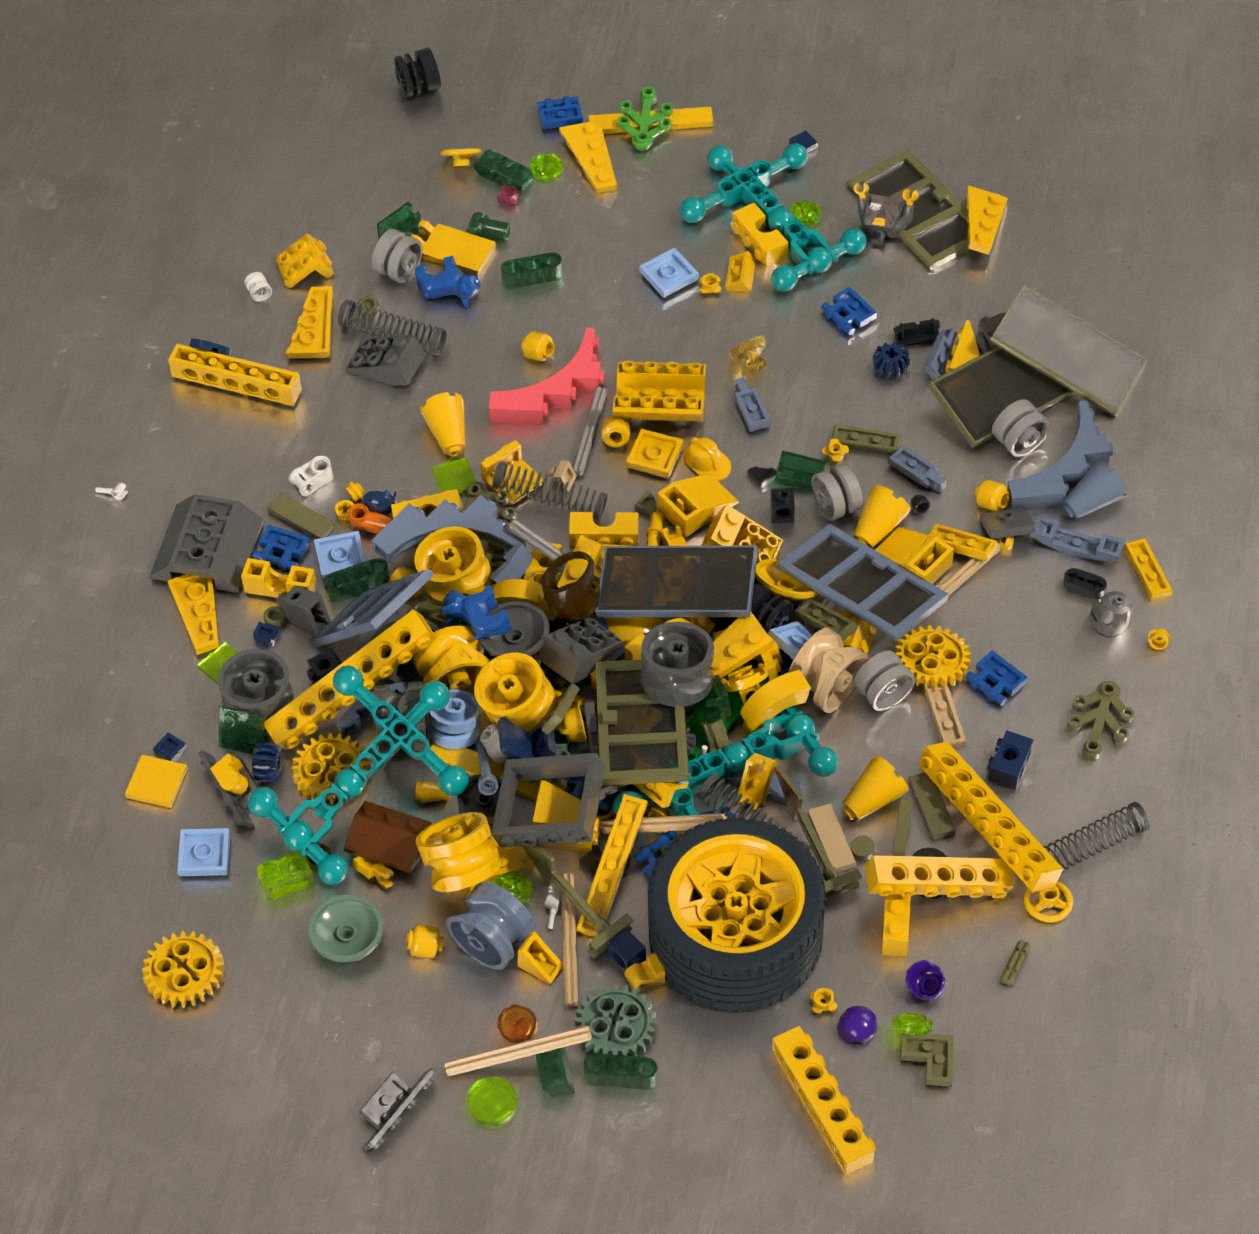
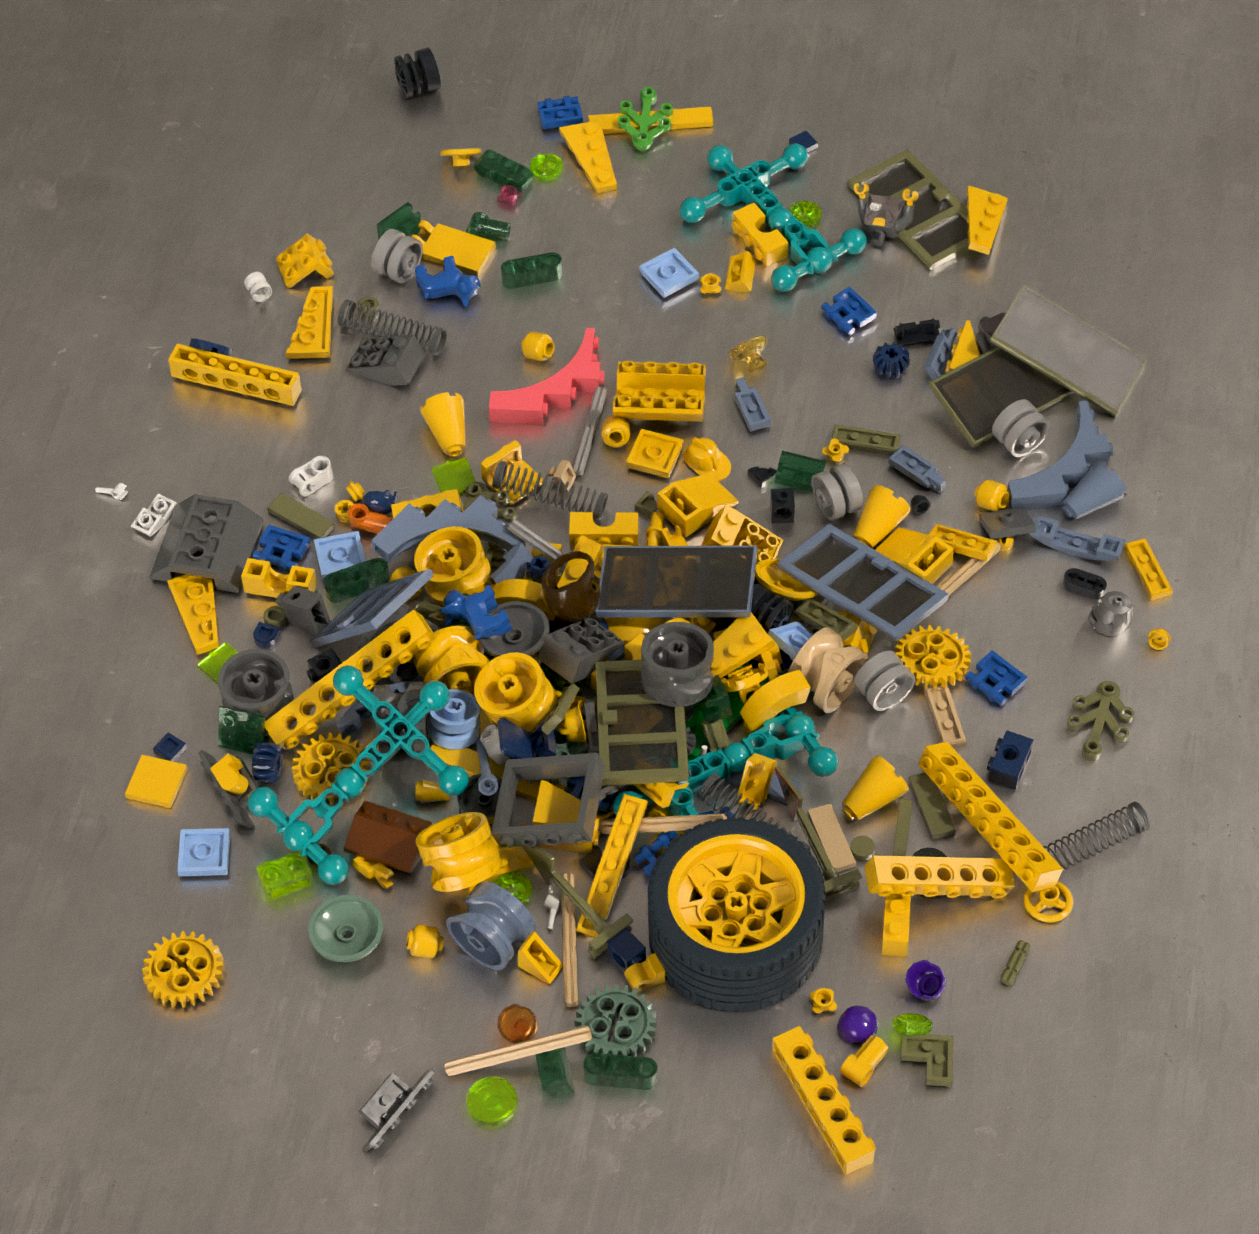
(156, 515): none -> white slope
(537, 568): none -> dark blue gear
(862, 1064): none -> yellow piece

